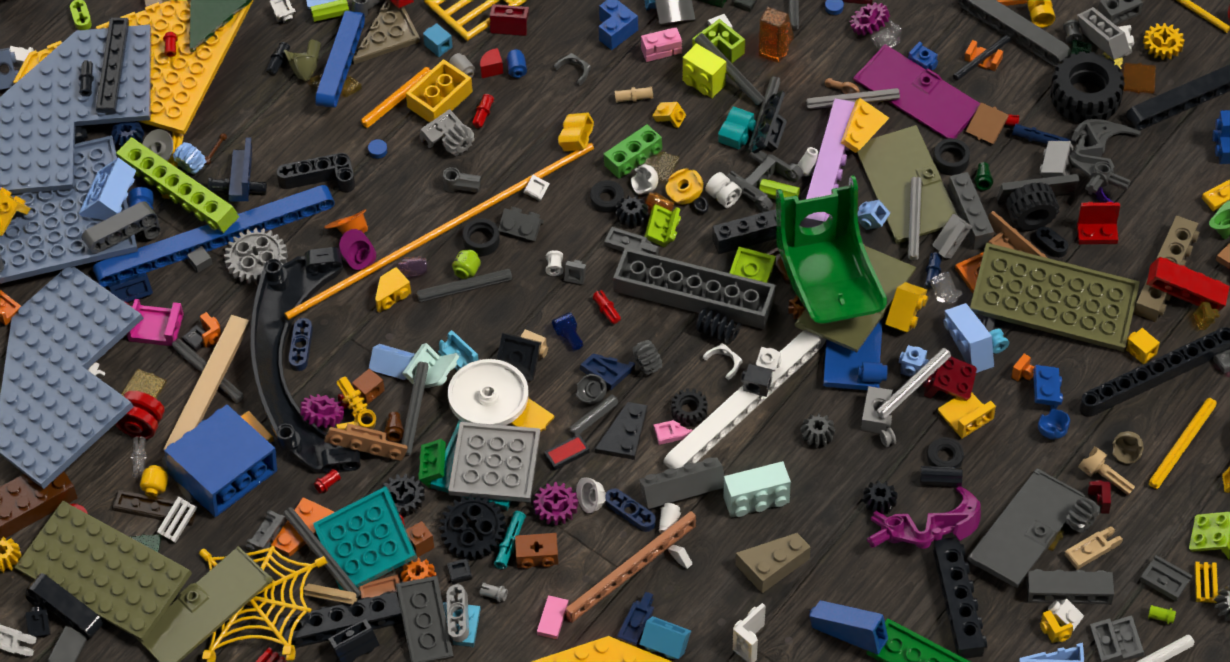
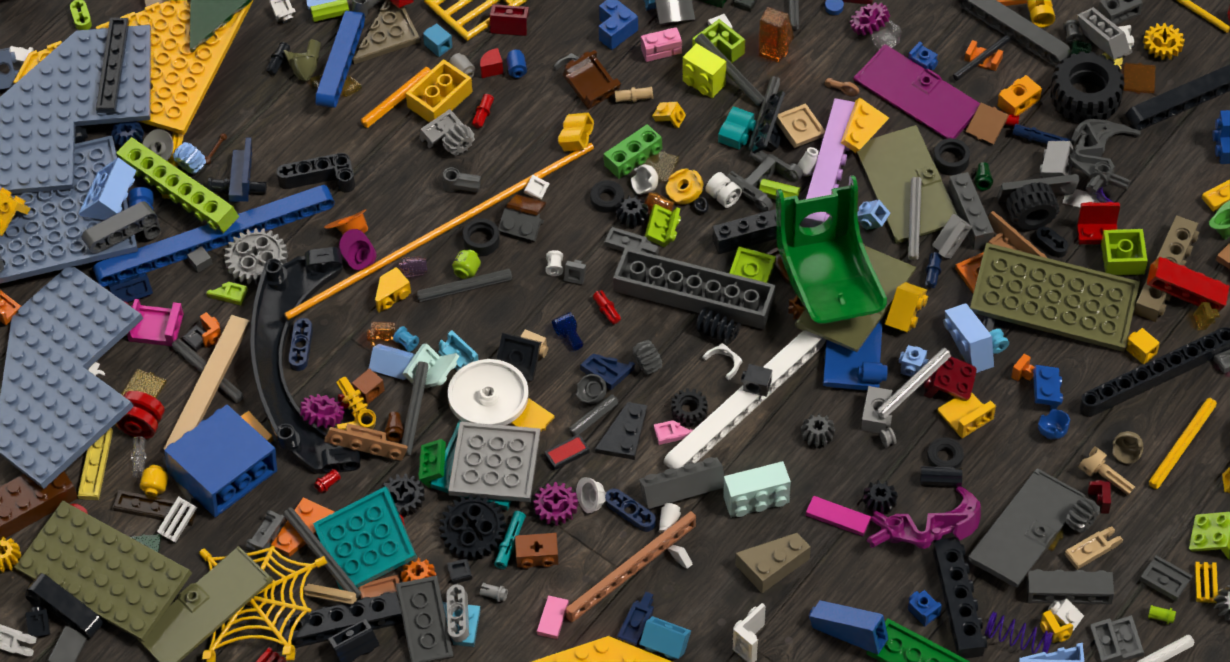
(86, 78): black axle -> none
(94, 468): none -> light yellow tile
(170, 44): red pin -> none
(229, 292): none -> lime tile
(377, 148): blue tile -> none
(381, 330): none -> clear orange bracket
(406, 339): none -> dark azure bush
(420, 538): dark orange brick -> none
(526, 204): none -> reddish brown piece
(590, 79): none -> reddish brown panel
(769, 358): white bracket -> none
(800, 125): none -> tan plate
(838, 516): none -> dark pink tile
(870, 96): light grey axle -> none
(924, 613): none -> blue brick
(945, 288): clear bracket -> none
(1019, 96): none -> light orange brick
(1047, 641): none -> dark purple piece
(1080, 197): none -> white sticker
(1124, 252): none -> lime brick

